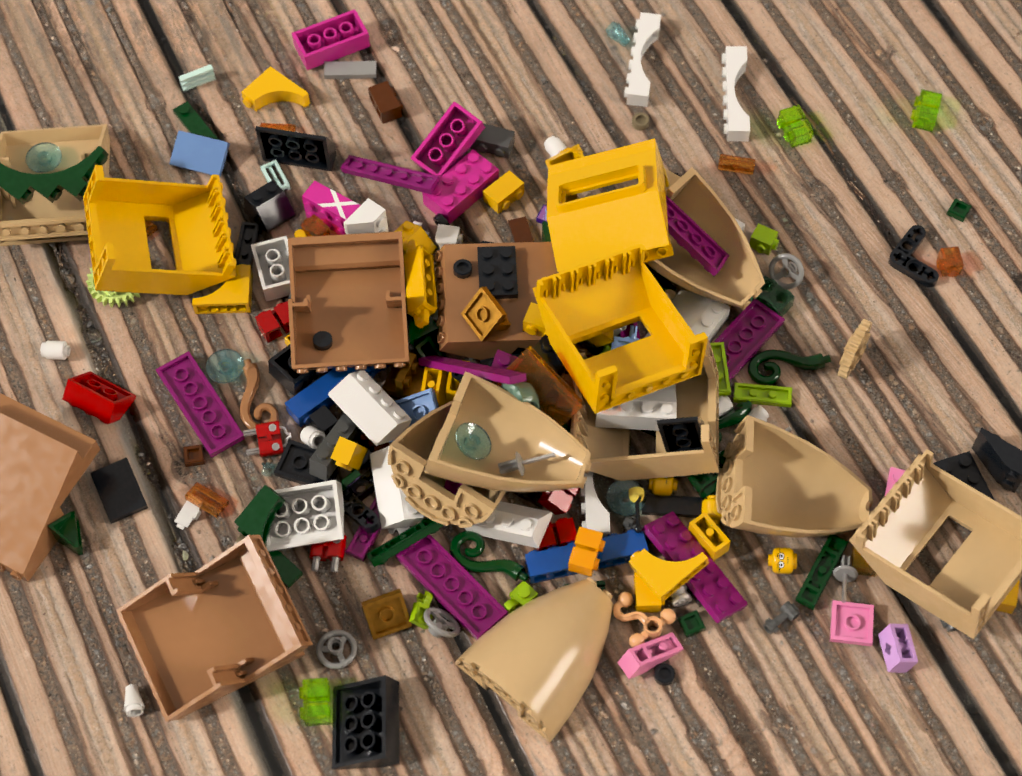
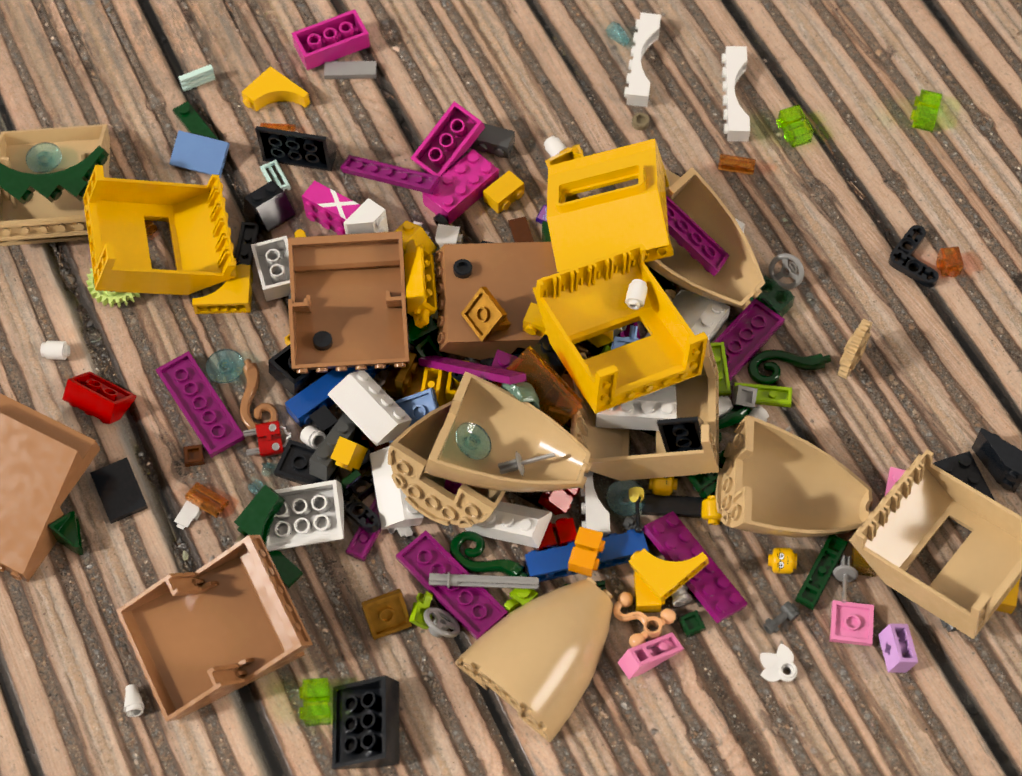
(255, 486): none -> clear light blue piece
(268, 324): red piece -> none
(315, 227): clear orange brick -> none
(328, 550): red piece -> none
(336, 641): light grey piece -> none
(385, 102): reddish brown brick -> none
(402, 541): dark green plate -> none
(483, 581): none -> light grey axle
(498, 271): black plate -> none
(636, 294): none -> white brick
(664, 674): black tile -> none
(709, 536): yellow brick -> none
(744, 396): none -> light grey panel
(764, 239): lime brick -> none
(776, 663): none -> white plate
(959, 210): dark green tile -> none

